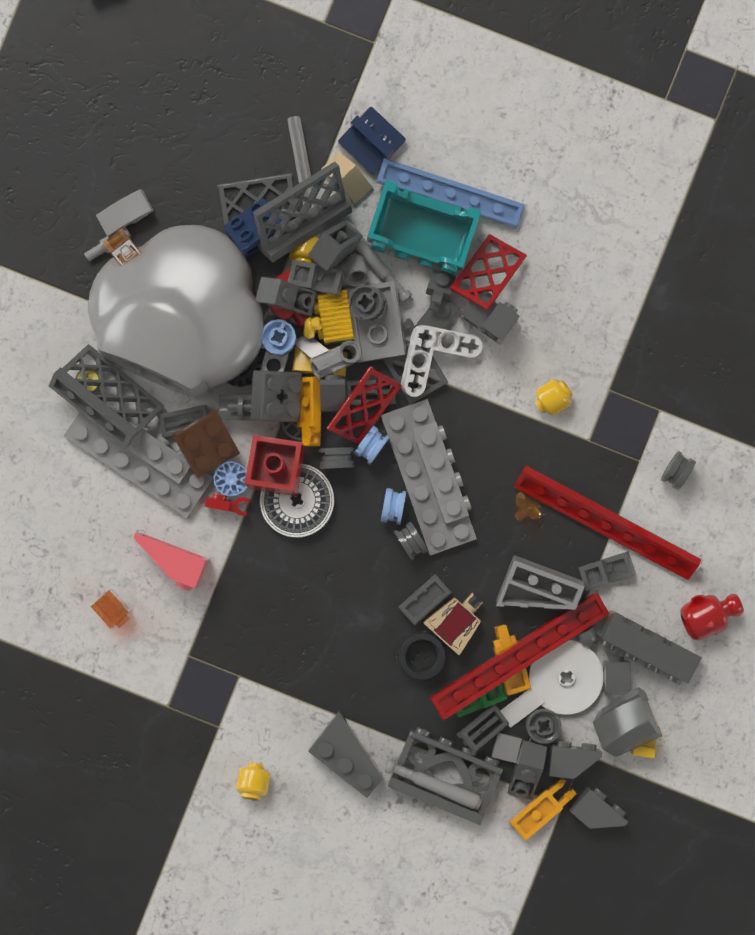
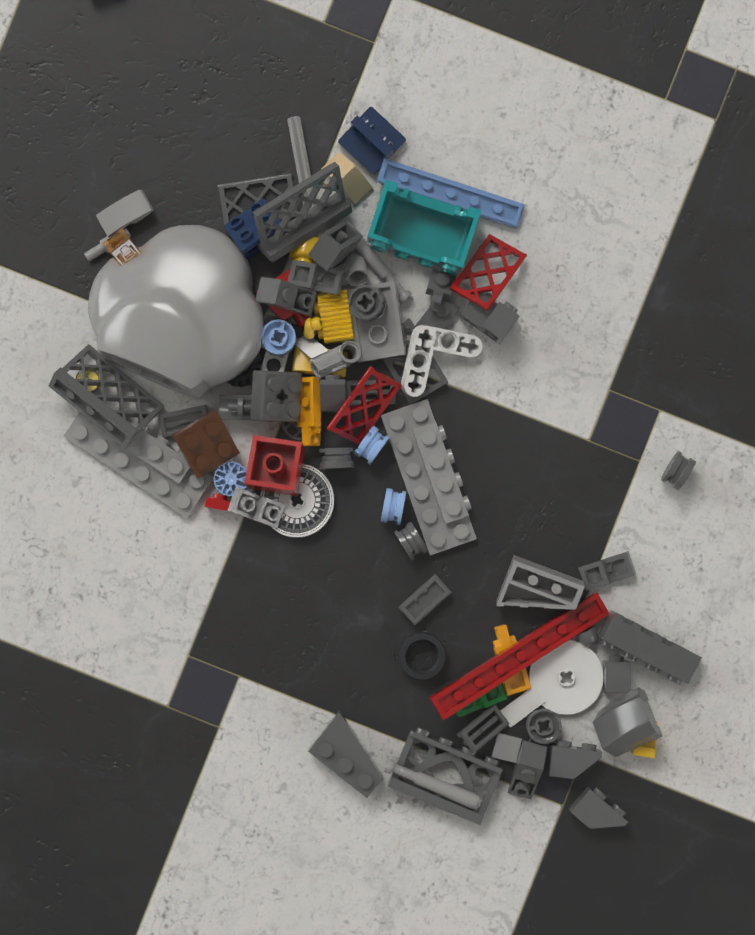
(112, 609): clear orange brick -> none
(177, 563): coral slope -> none
(253, 781): yellow head -> none
(256, 507): none -> light grey slope
(455, 622): torso -> none
(526, 507): clear orange plant -> none
(540, 810): light orange hinge -> none
(553, 397): yellow head -> none
(607, 523): red plate -> none
(708, 615): red piece -> none

